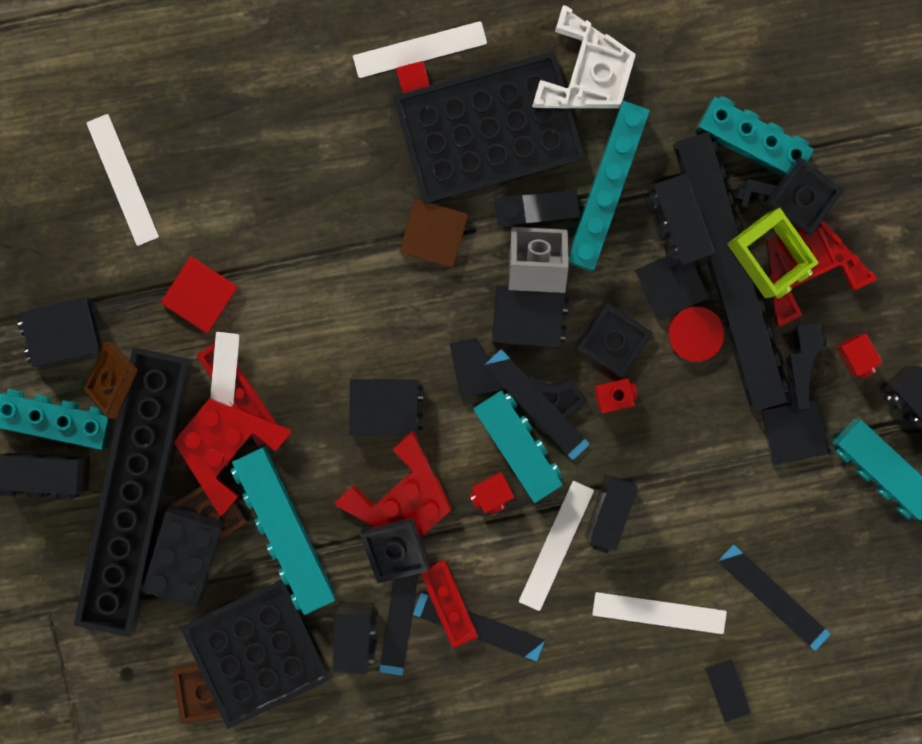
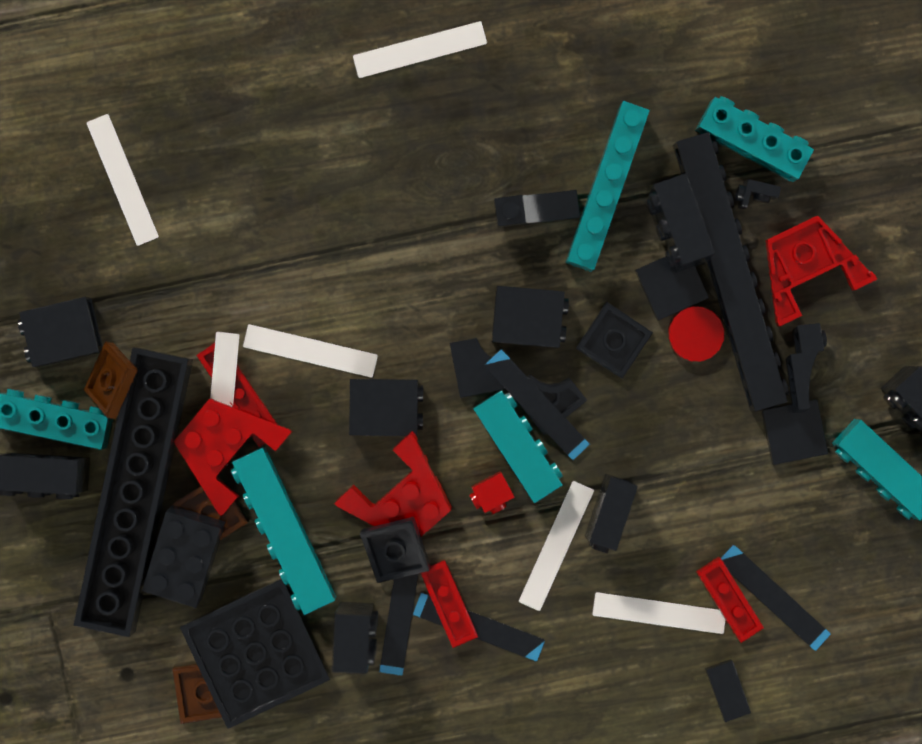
(199, 294): red tile -> none
(310, 350): none -> white sticker
(412, 76): red tile -> none
(433, 233): reddish brown tile -> none
(485, 129): black plate -> none
(538, 259): light grey brick -> none
(599, 71): white wing -> none
(615, 395): red brick -> none
(729, 599): none -> red tile
(791, 239): lime window -> none
(804, 196): black tile -> none
(859, 356): red brick -> none

